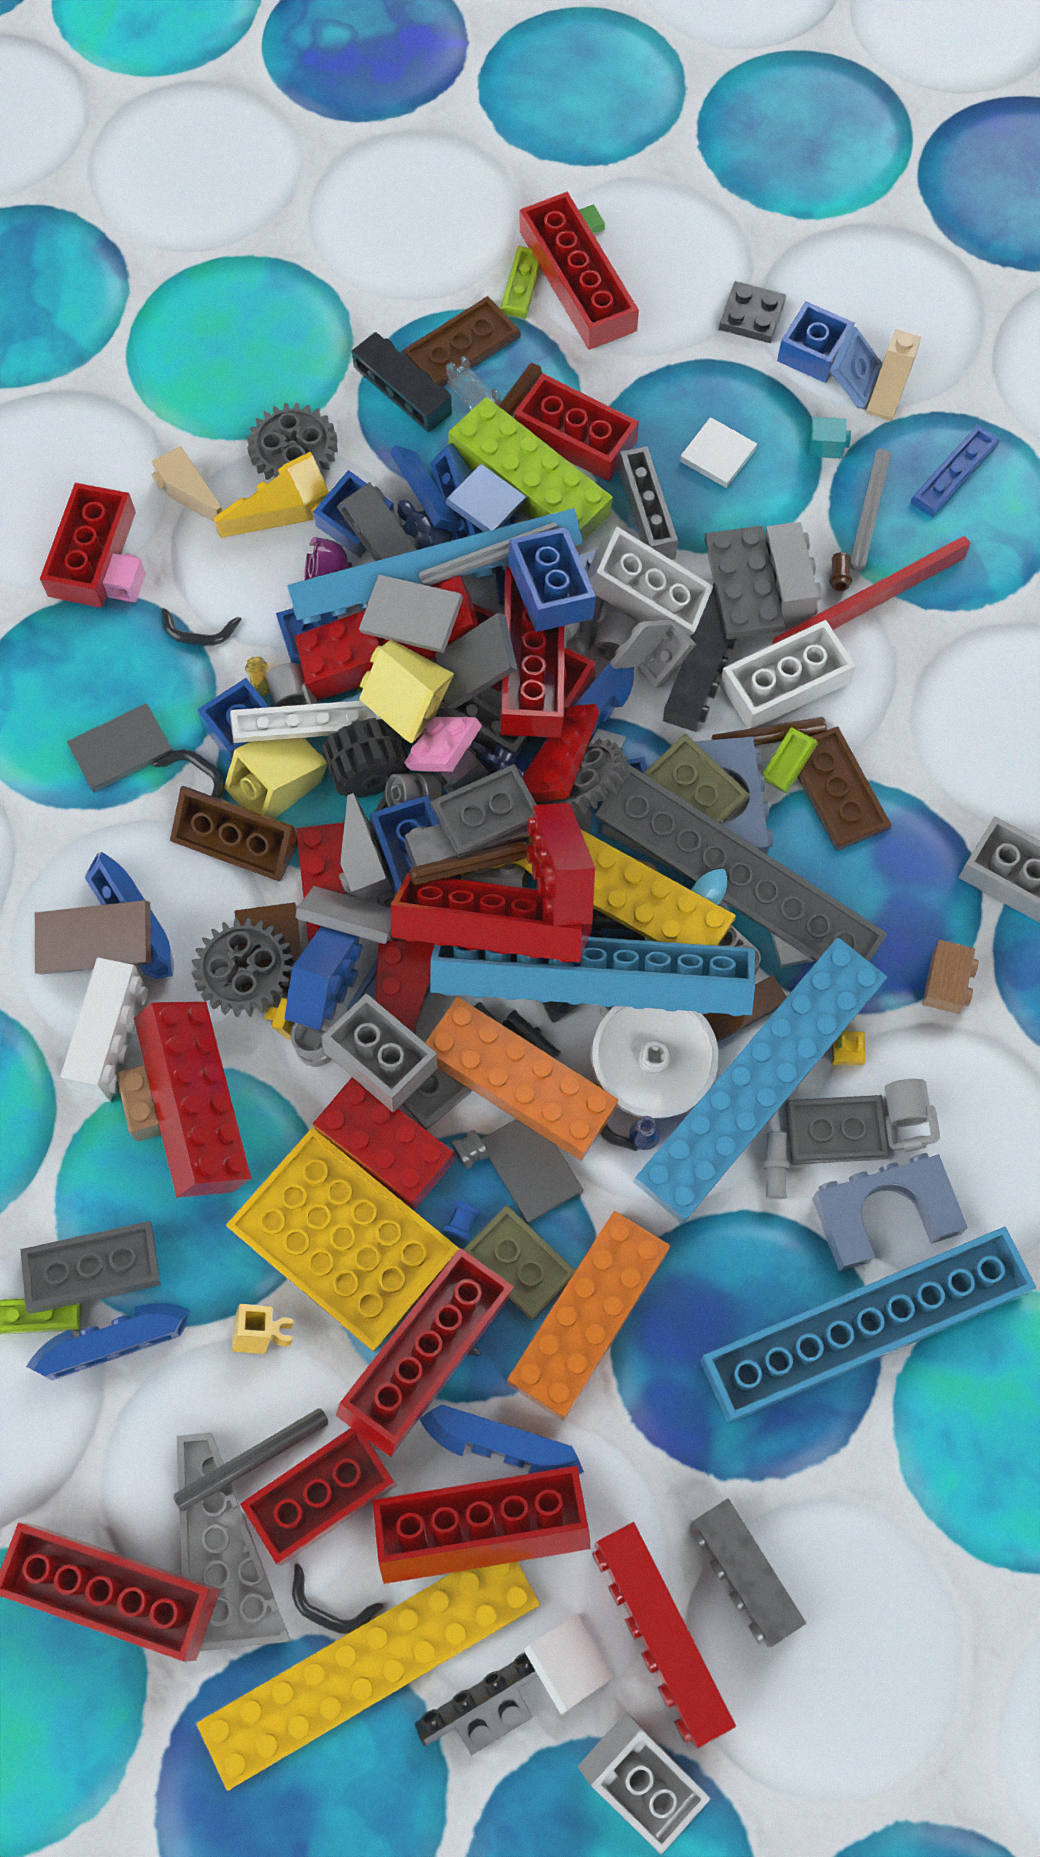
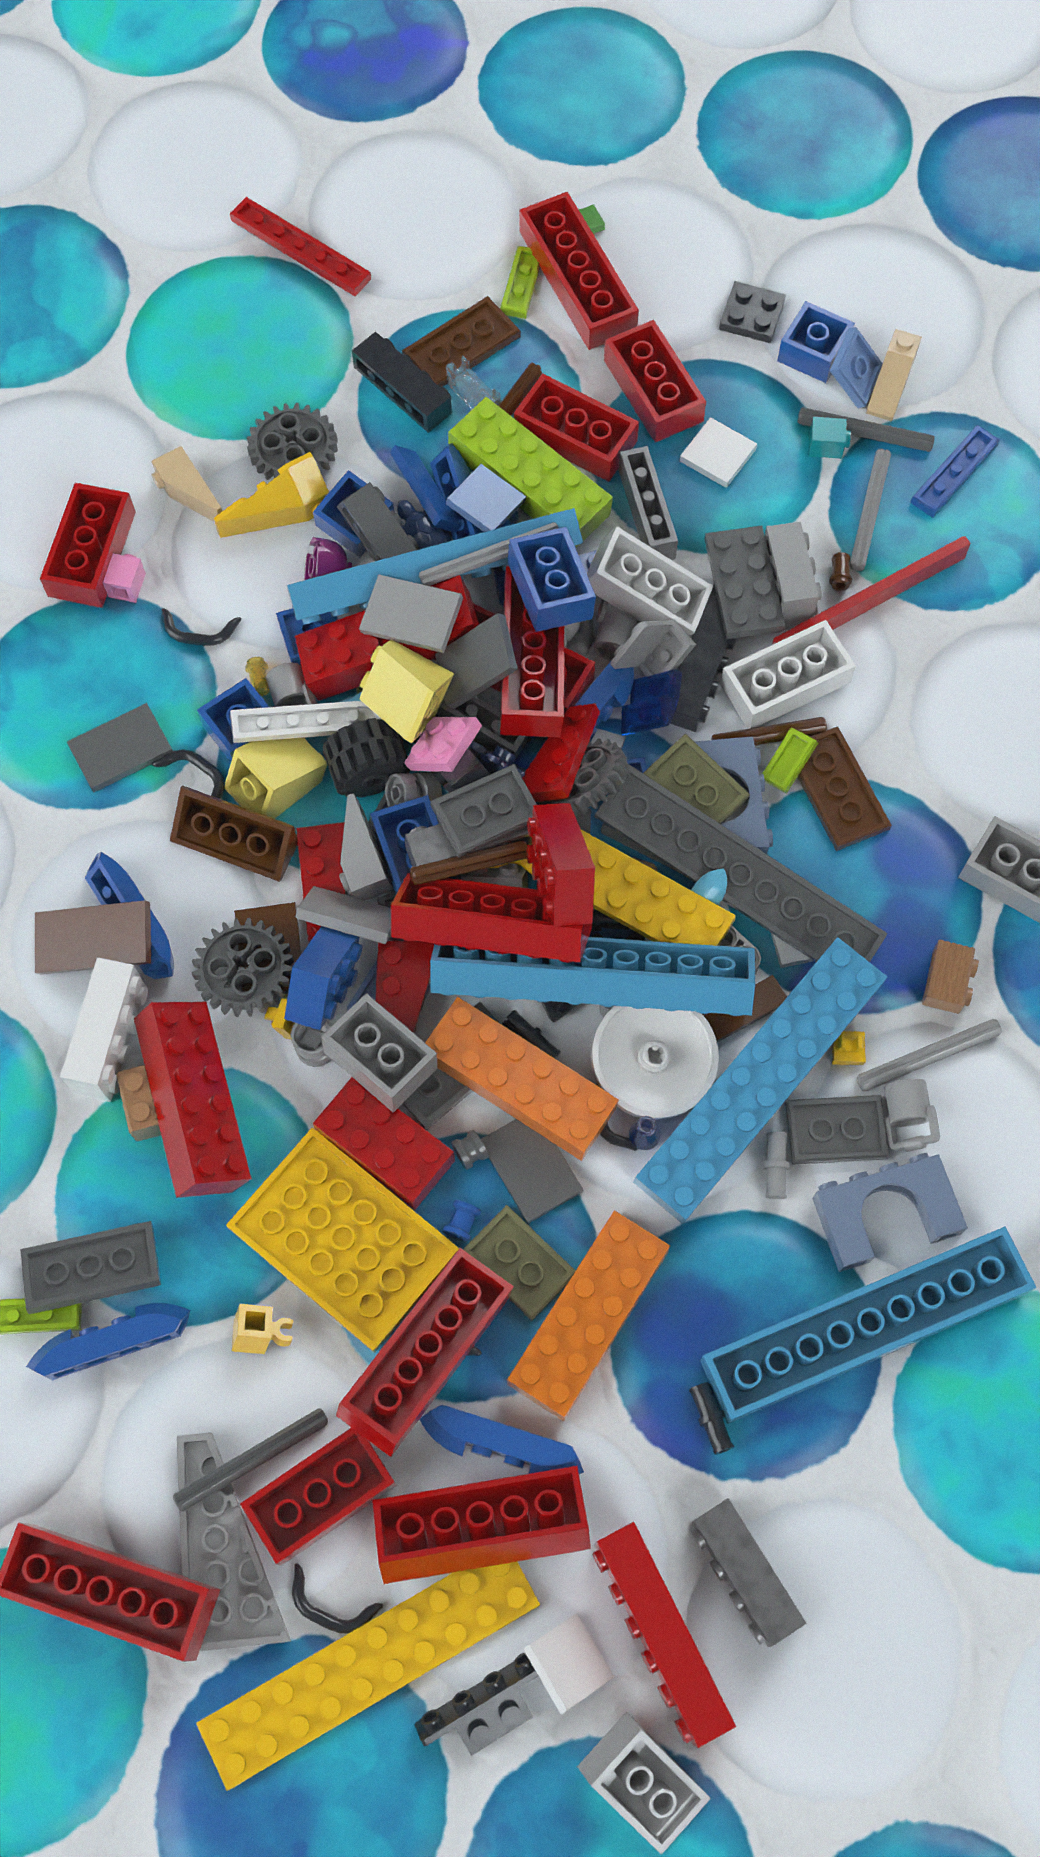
(300, 246): none -> red plate
(651, 702): none -> clear blue slope
(654, 380): none -> red brick
(711, 1418): none -> black pin
(874, 430): none -> dark grey axle
(929, 1055): none -> light grey axle

